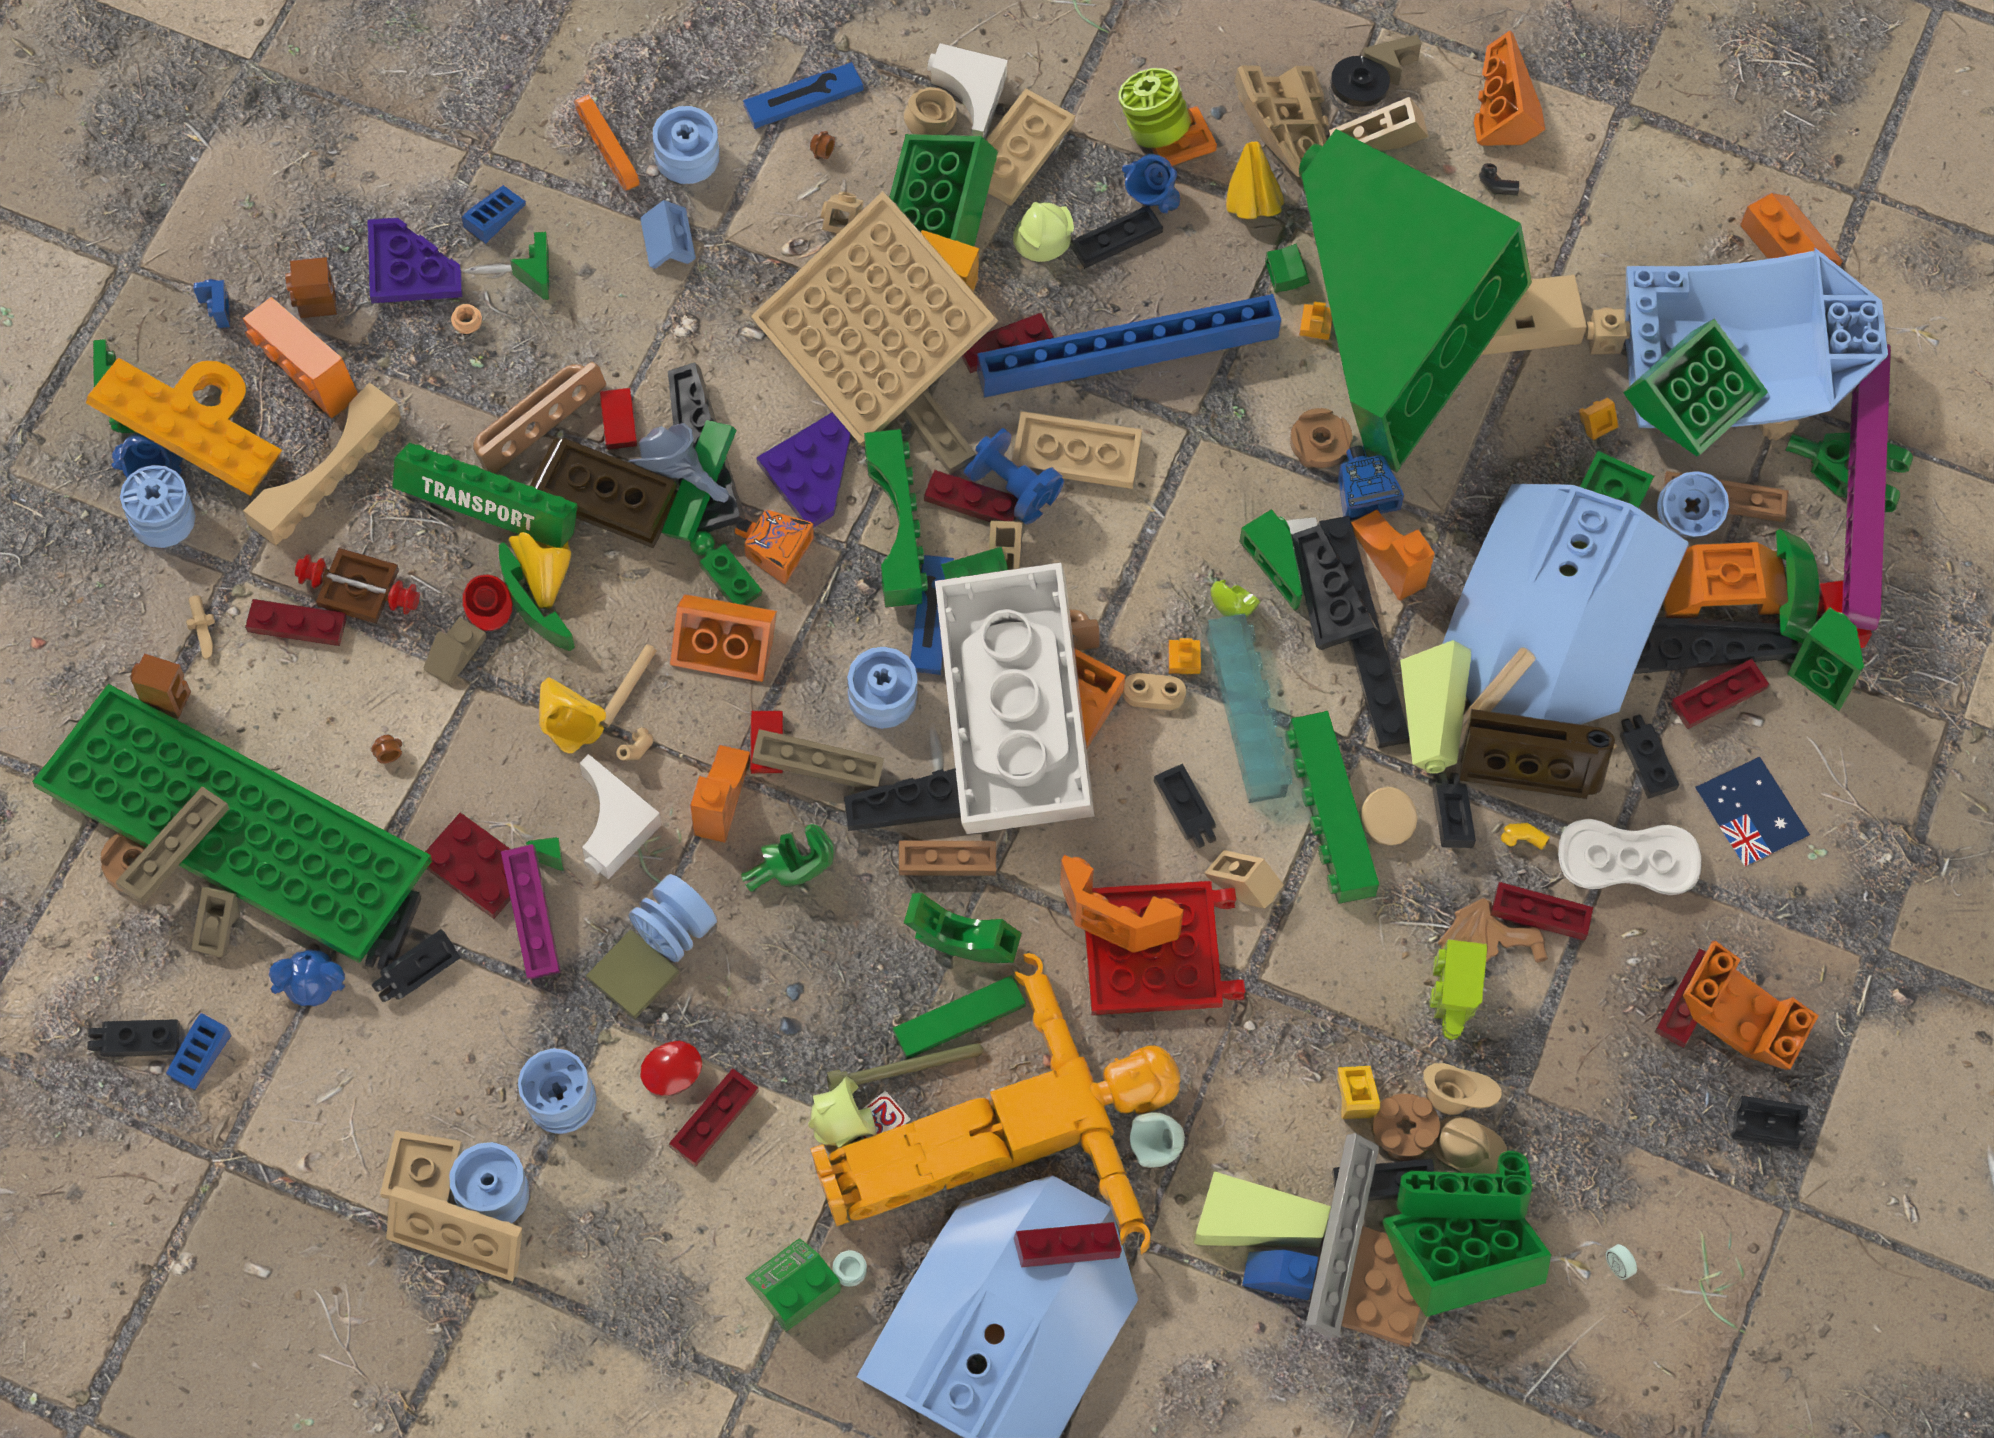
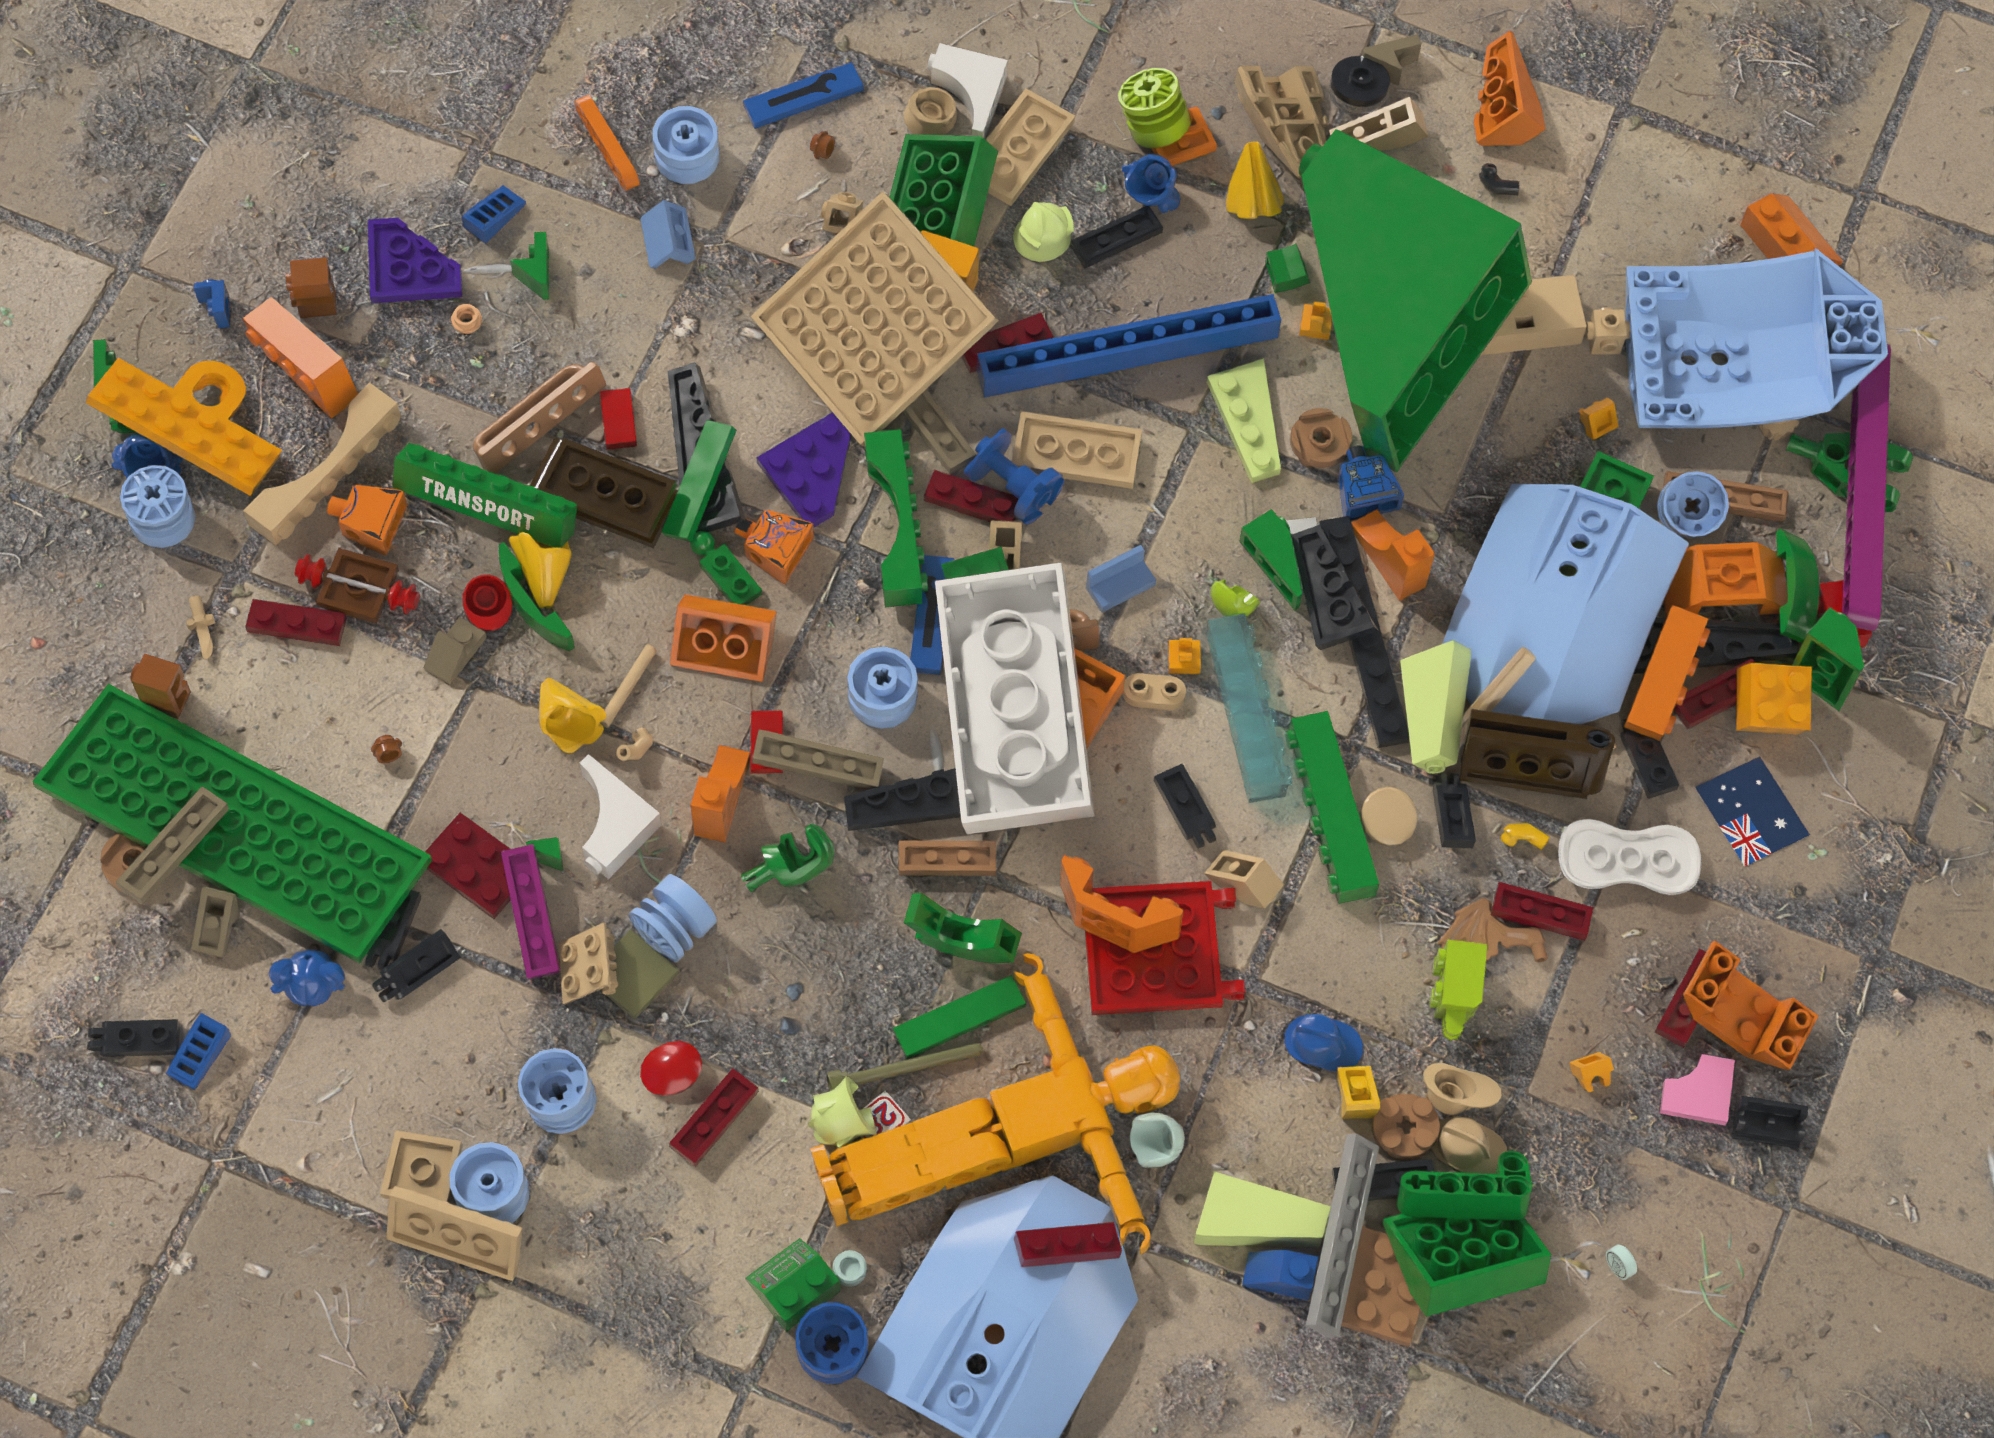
(370, 515): none -> orange torso
(588, 964): none -> tan hinge
(673, 456): sand blue hat -> none
(832, 1323): none -> blue wheel
(1119, 579): none -> medium blue panel
(1247, 413): none -> yellowish green wing
(1323, 1042): none -> blue piece
(1590, 1066): none -> light orange tile
(1666, 673): none -> orange wedge
(1697, 389): green slope -> none
(1701, 1094): none -> bright pink tile
(1773, 698): none -> light orange brick

